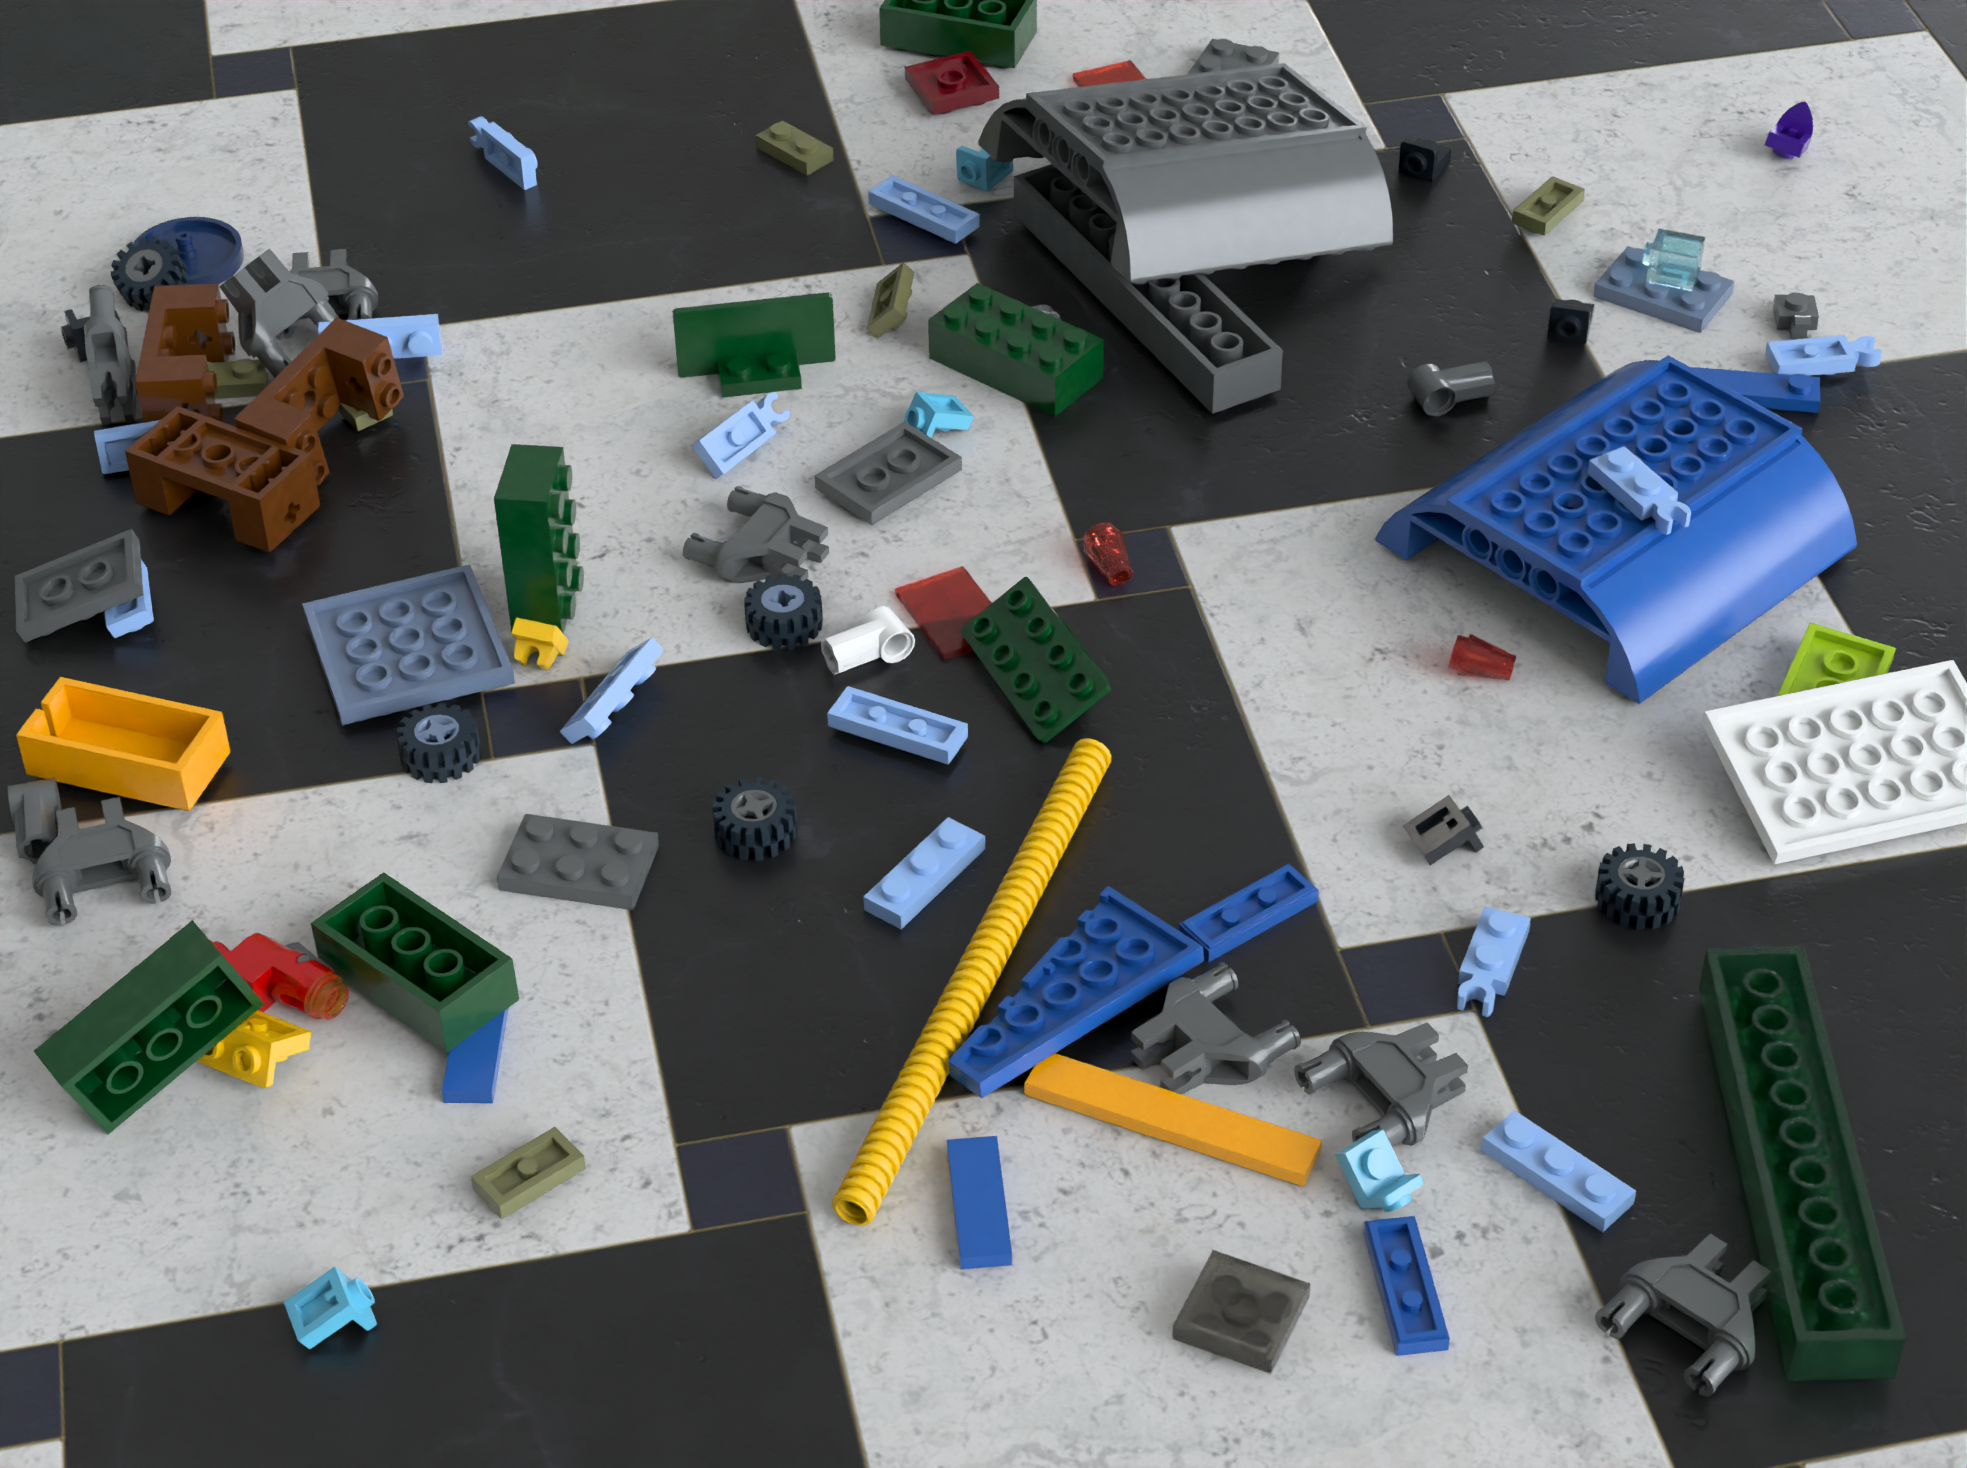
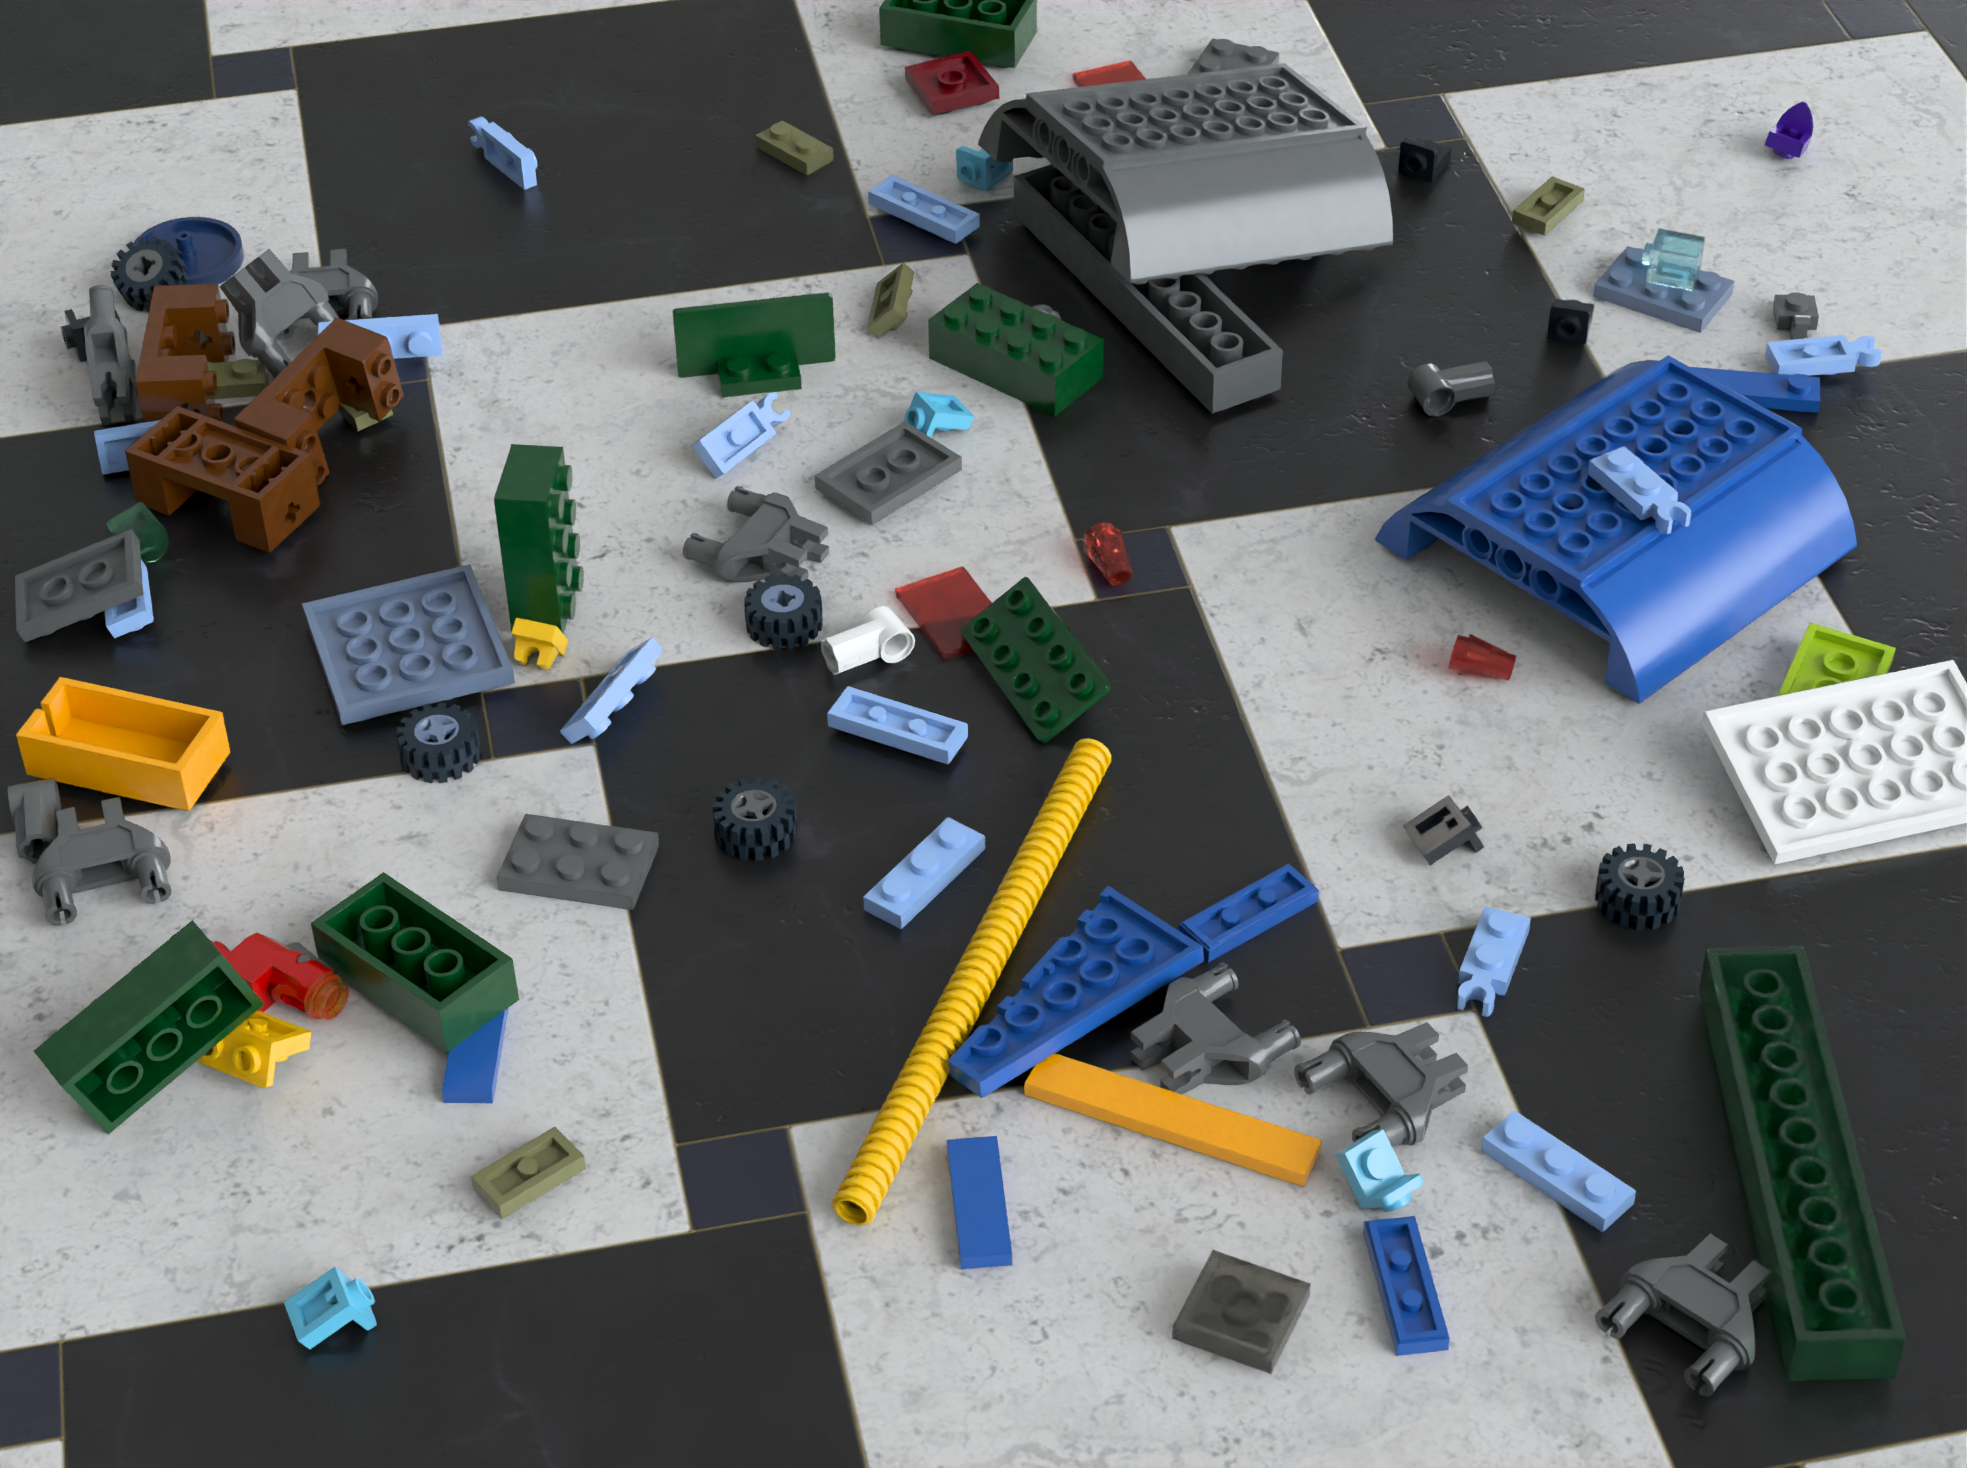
(147, 528): none -> clear green plate

